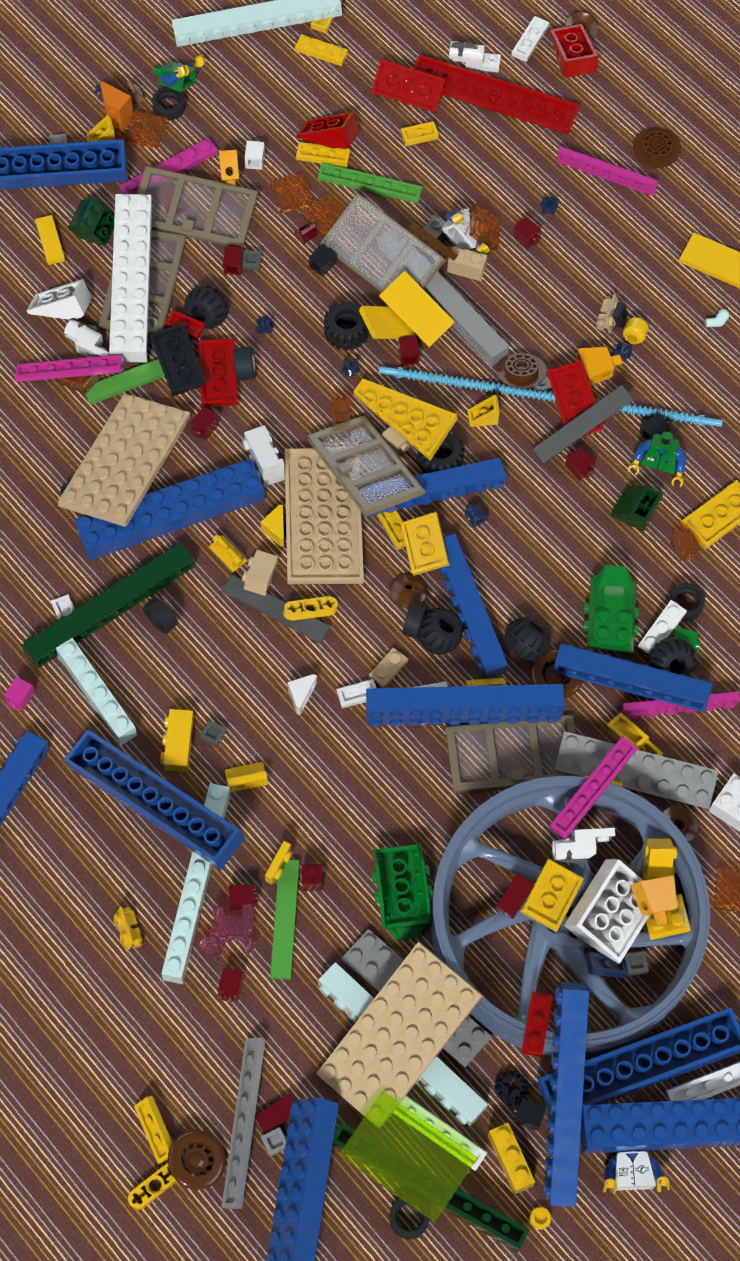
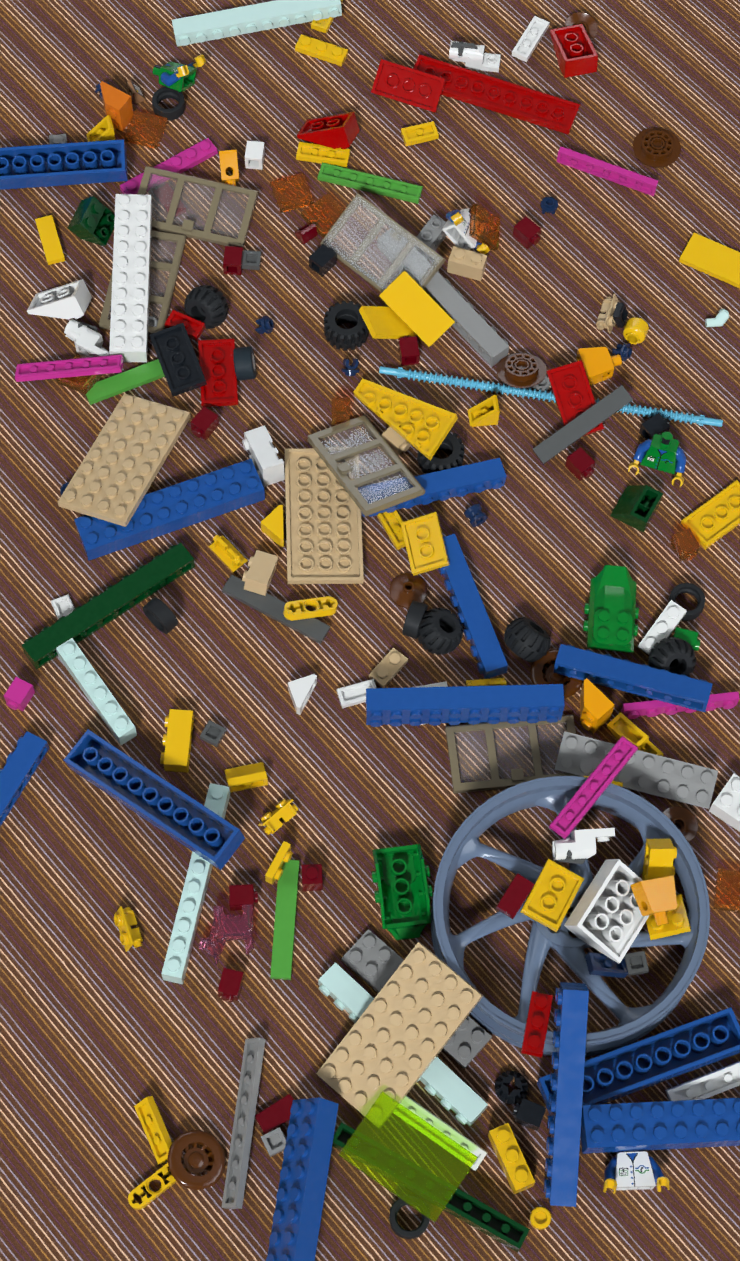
(284, 811): none -> yellow hinge
(432, 242): reddish brown wing -> none
(594, 707): none -> light orange slope

